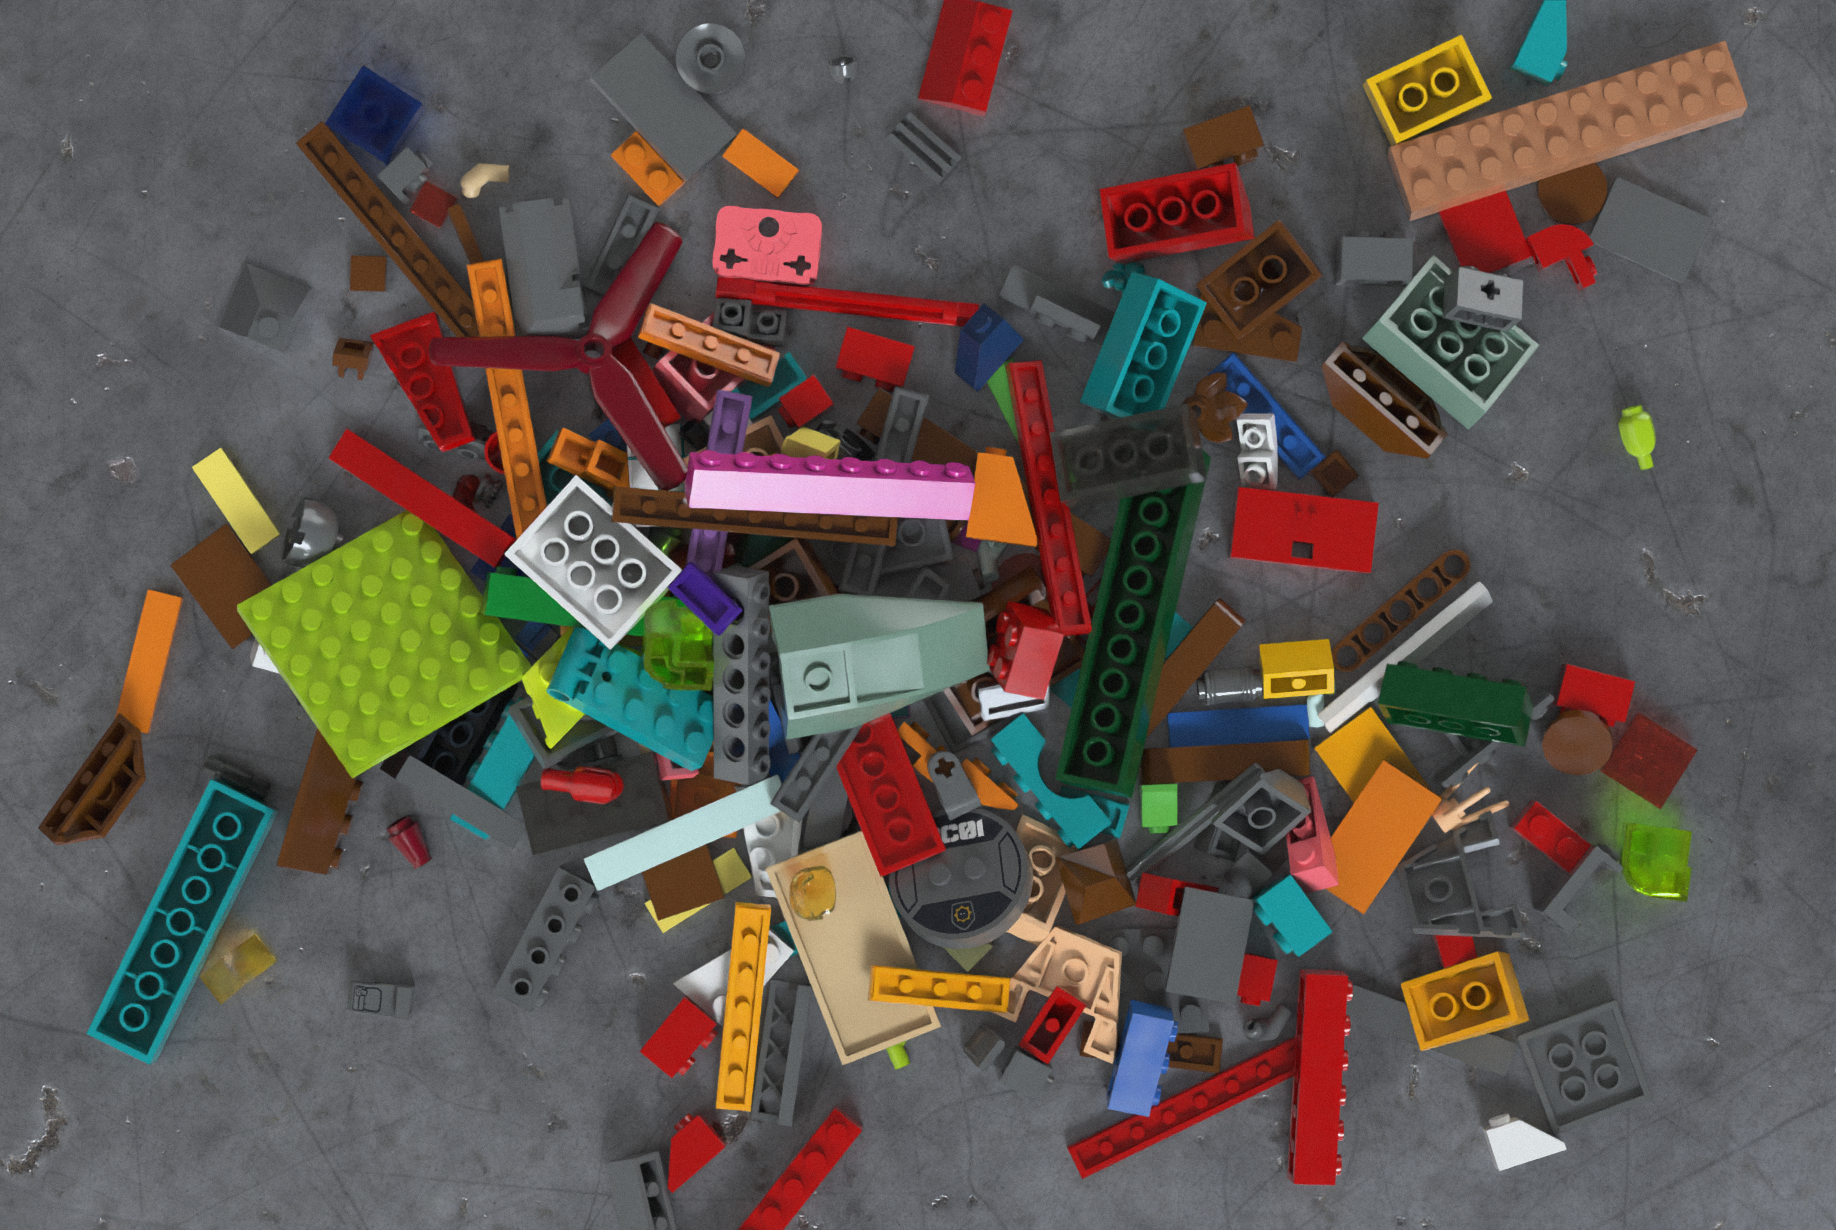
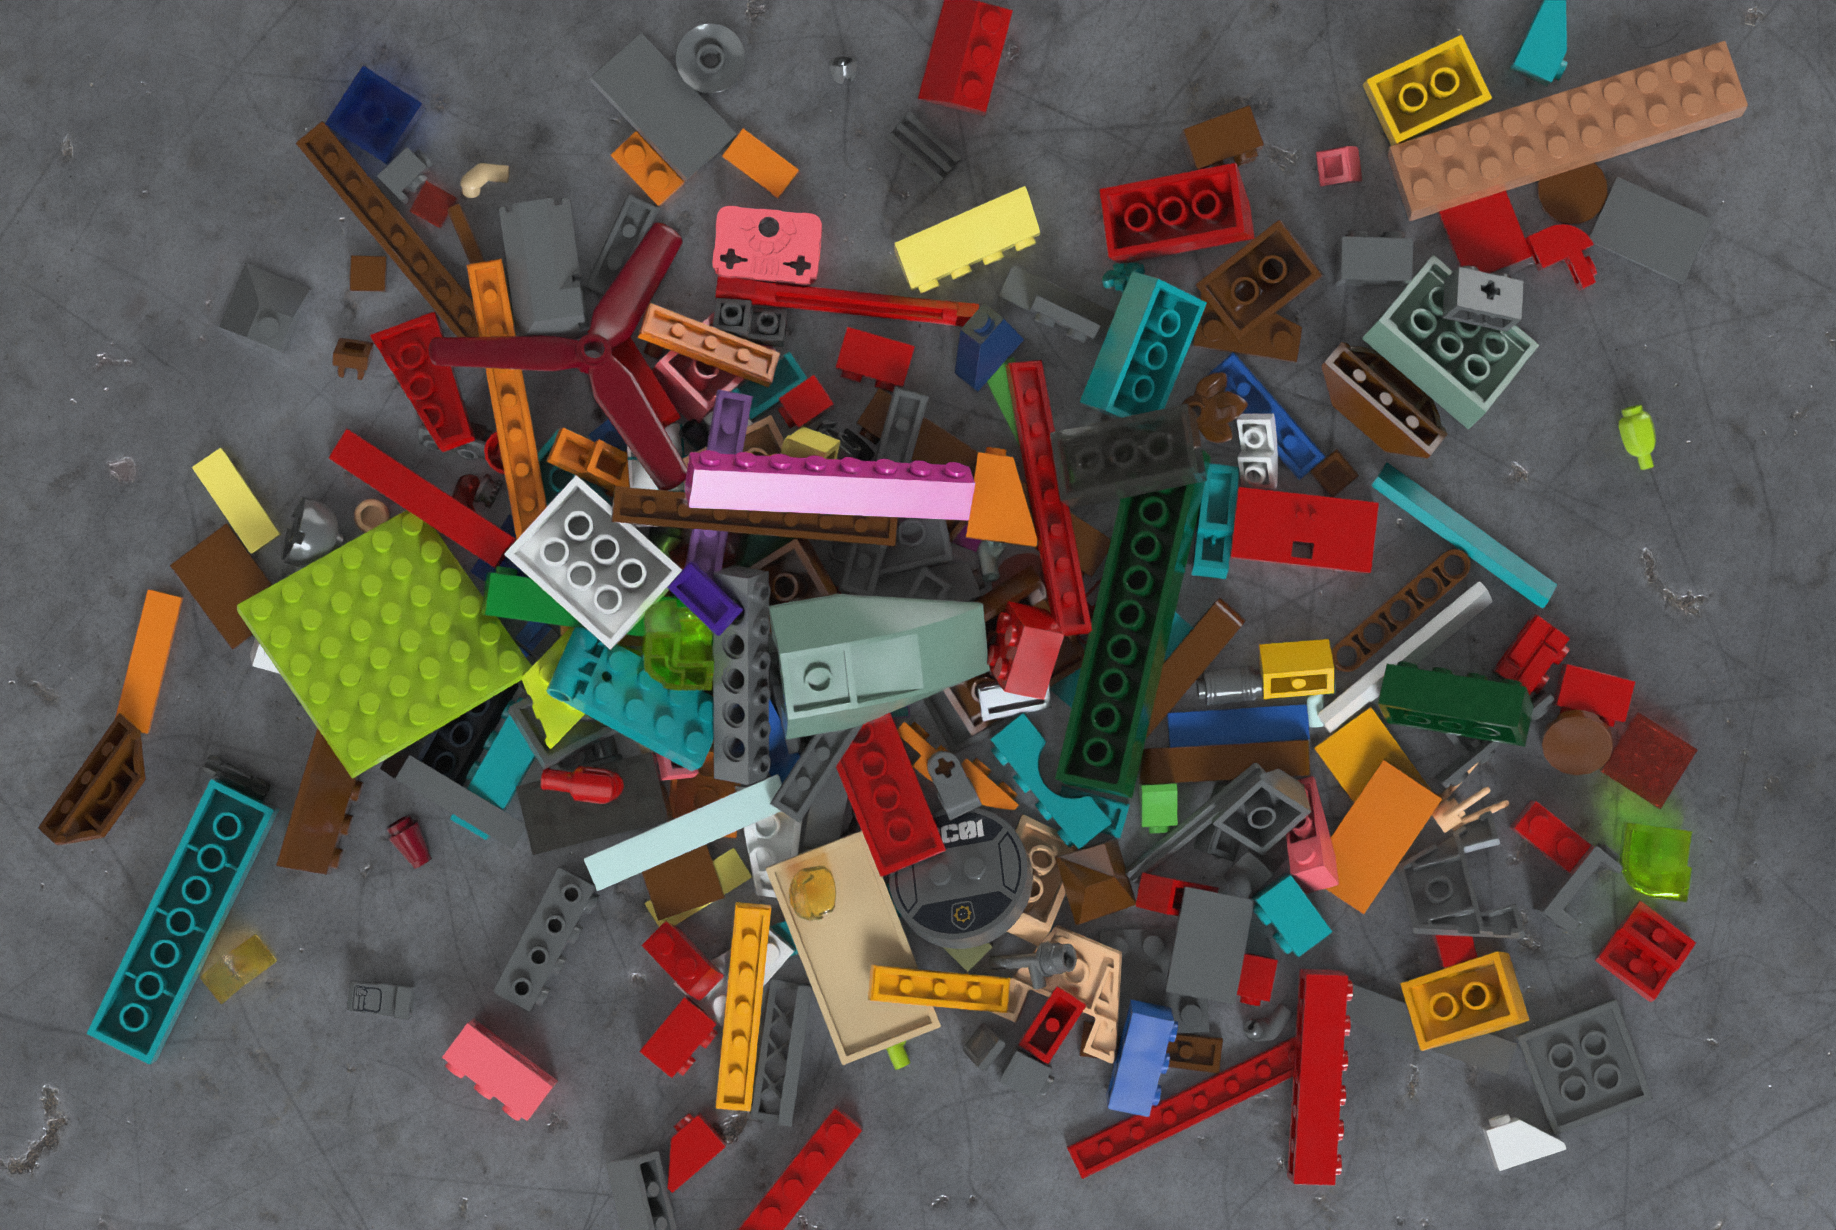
(370, 514): none -> light nougat tile
(498, 1070): none -> coral brick
(683, 960): none -> red brick
(968, 240): none -> light yellow slope
(1047, 961): none -> dark grey piece
(1215, 522): none -> teal slope
(1339, 166): none -> coral slope
(1464, 535): none -> teal tile
(1533, 654): none -> red brick
(1645, 951): none -> red slope

